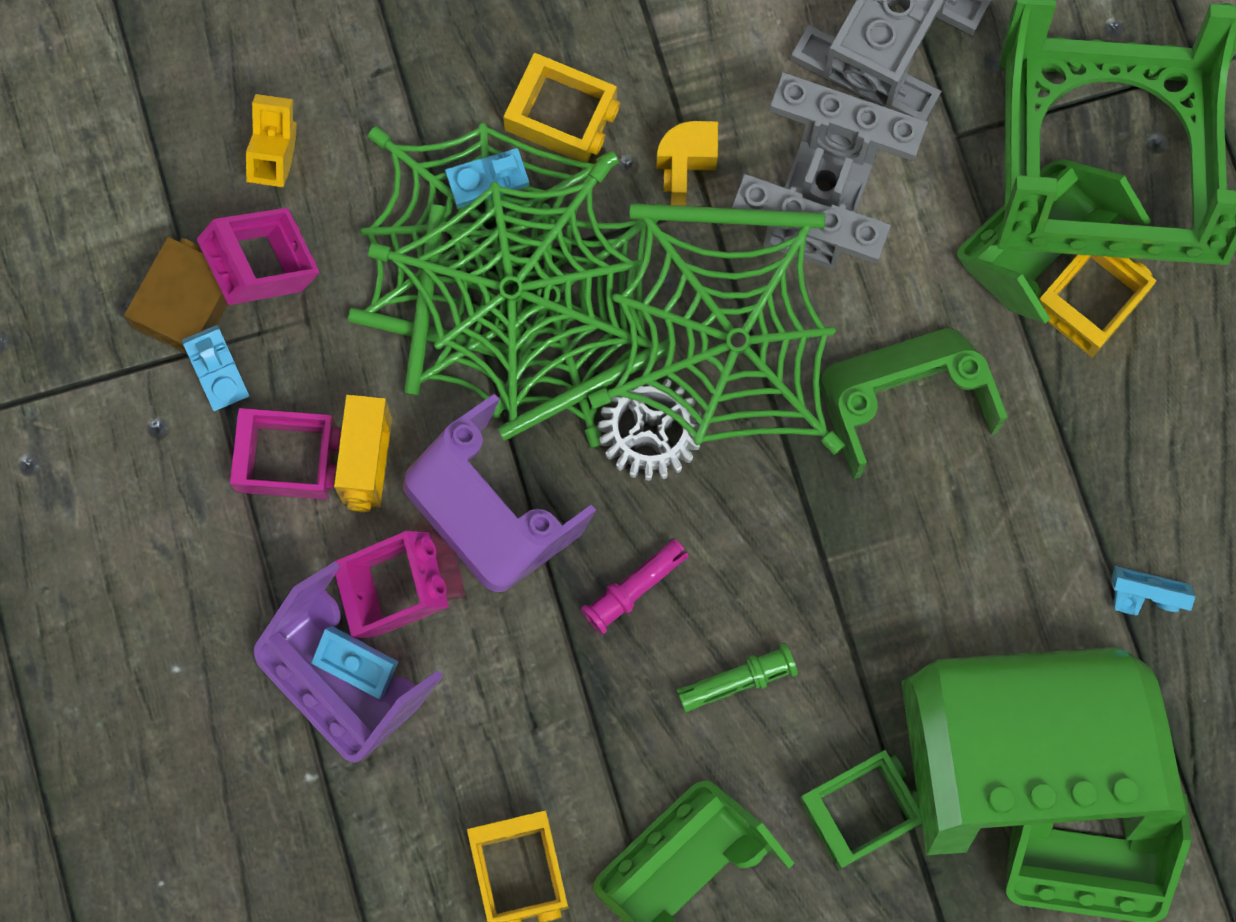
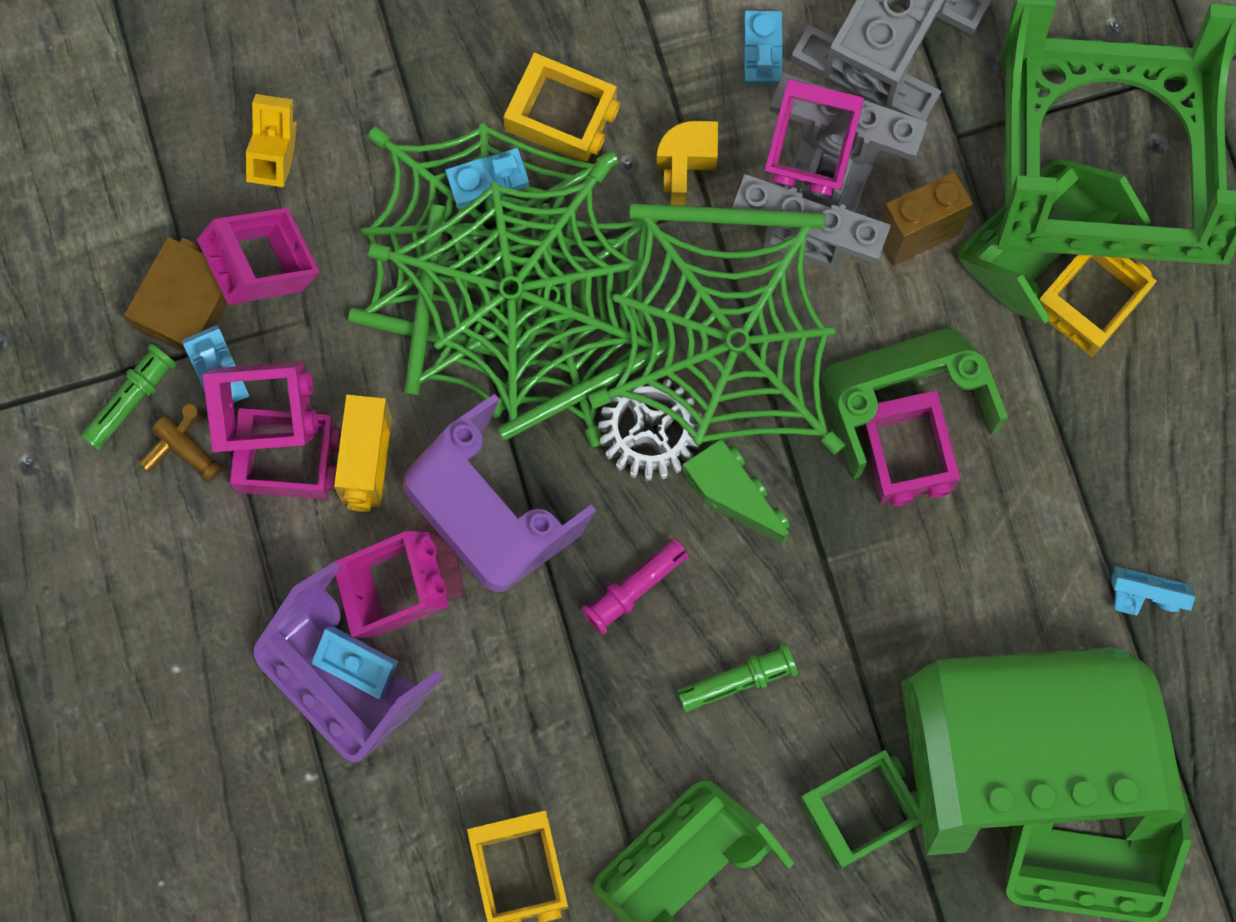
(139, 382): none -> bright green pin
(177, 439): none -> pearl gold piece
(221, 408): none -> dark pink window
(727, 488): none -> bright green slope
(762, 48): none -> medium azure hinge
(823, 97): none -> dark pink window
(905, 410): none -> dark pink window
(925, 217): none -> pearl gold brick

